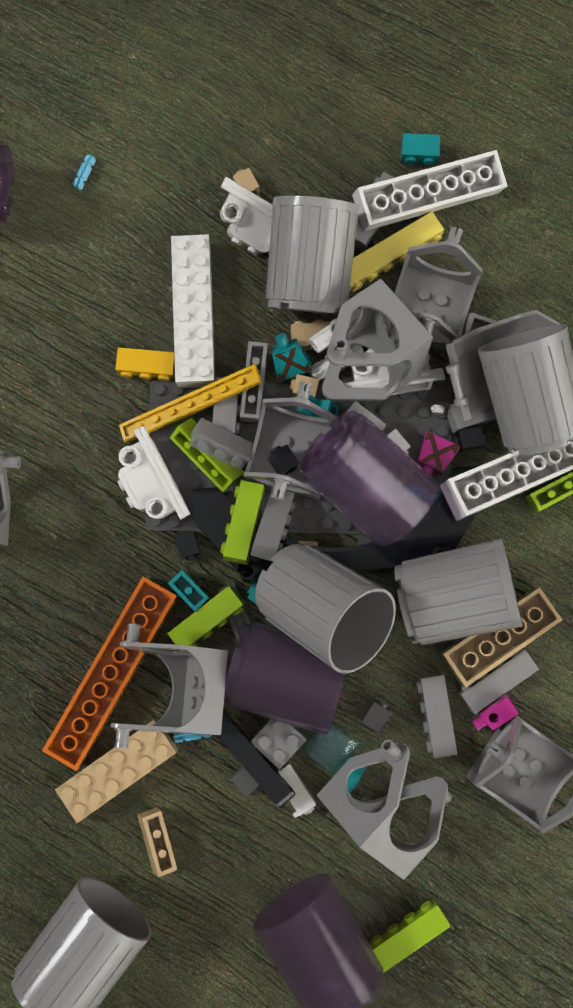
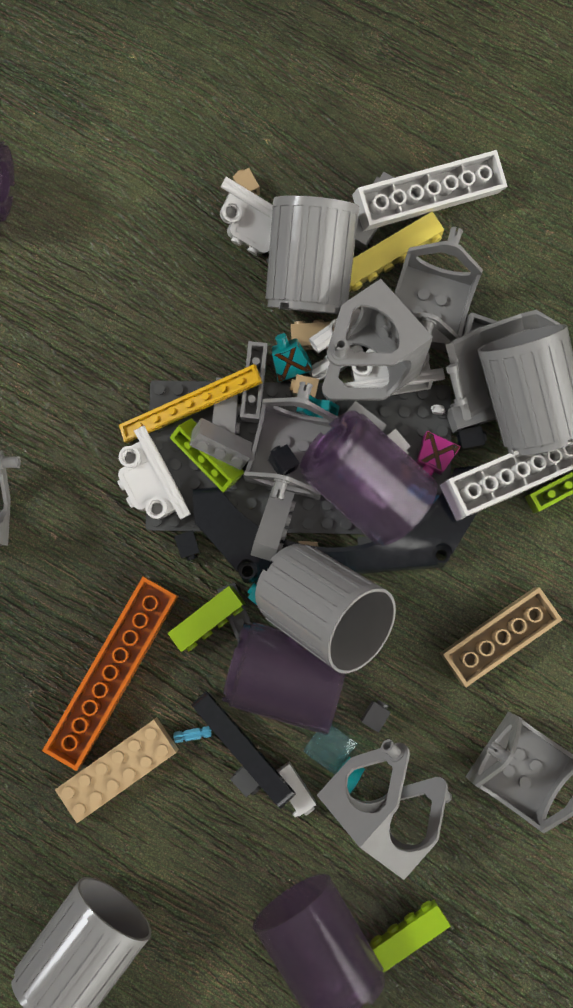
(84, 171): medium azure axle -> none
(145, 364): yellow brick -> none
(157, 842): tan brick -> none
(189, 590): teal brick -> none
(193, 311): white brick -> none
(197, 688): light grey piece -> none
(243, 522): lime brick -> none
(278, 741): light grey brick -> none
(420, 149): teal brick -> none
(437, 716): light grey brick -> none
(457, 593): light grey container -> none
(498, 681): light grey brick -> none
(504, 711): dark pink torso -> none

